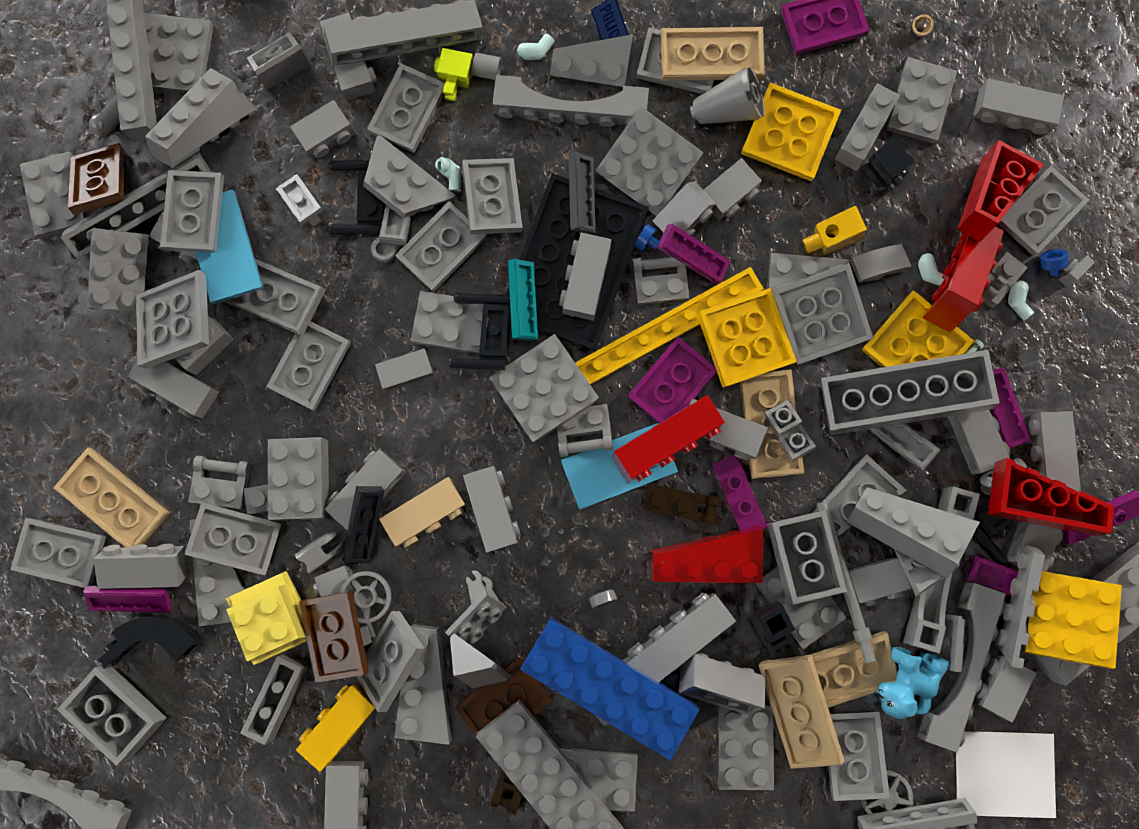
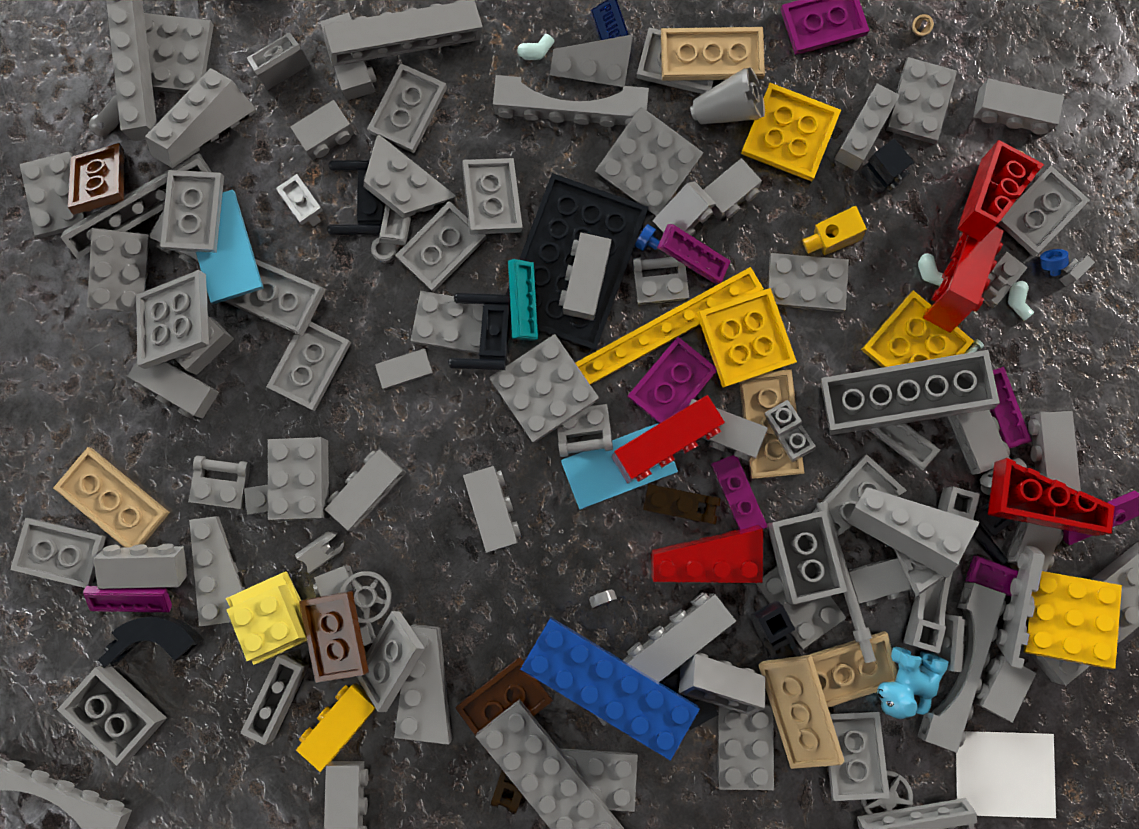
(233, 539): light grey plate -> none
(363, 524): black tile -> none
(423, 513): tan brick -> none
(452, 172): light aqua arm -> none
(454, 70): neon yellow brick -> none
(473, 666): light grey slope -> none
(483, 611): light grey plate -> none
(486, 66): light grey beam -> none
(582, 193): dark grey plate -> none
(822, 313): light grey plate -> none
(880, 262): light grey slope -> none

